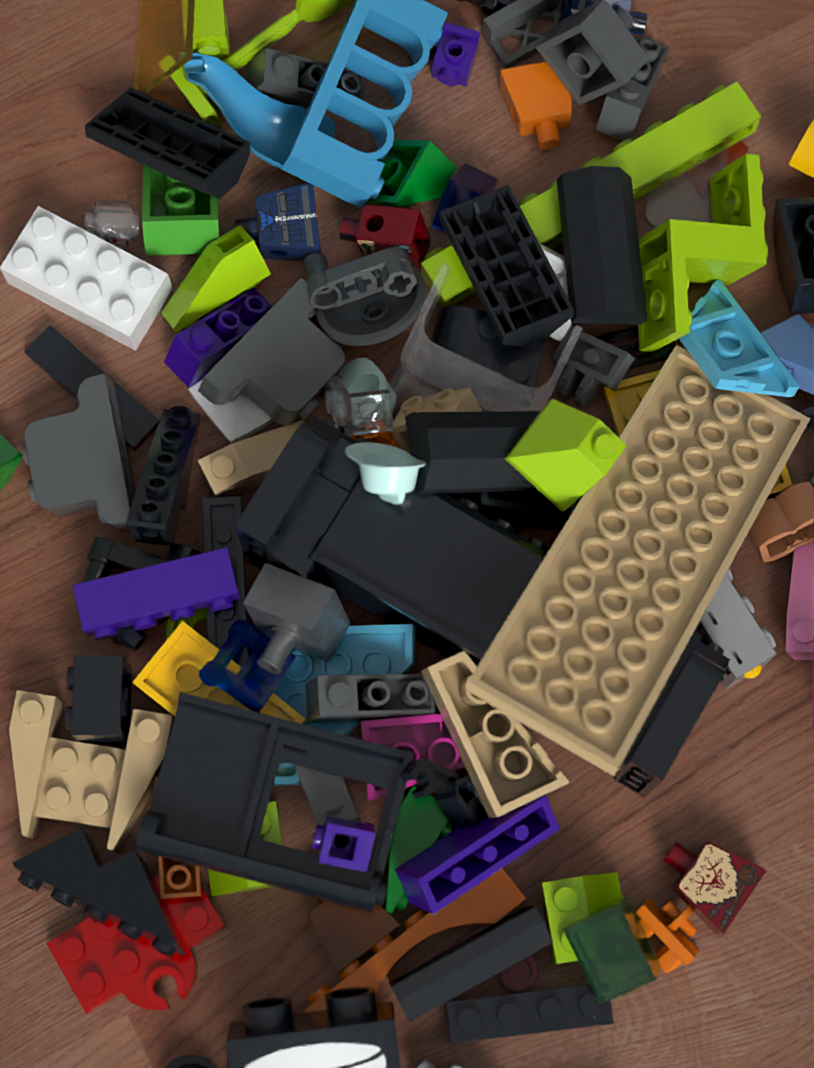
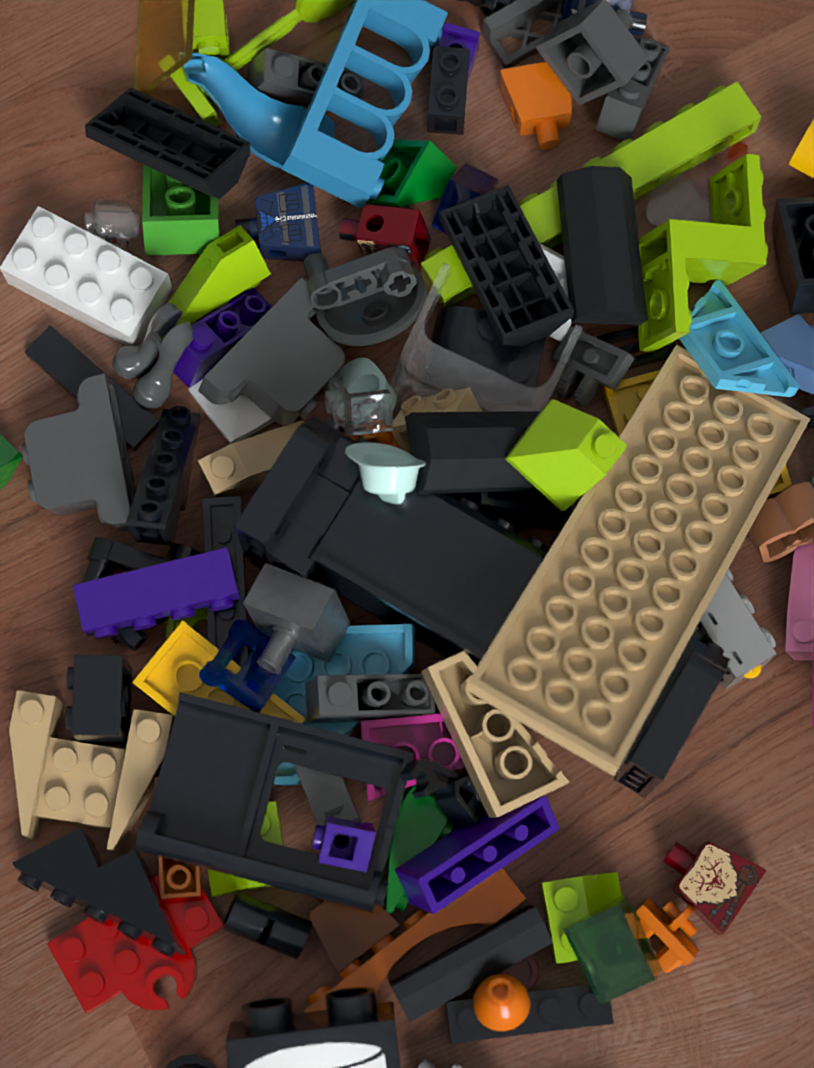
(142, 360): none -> dark grey piece
(267, 925): none -> black pin
(448, 90): none -> black bracket
(501, 1002): none -> orange brick

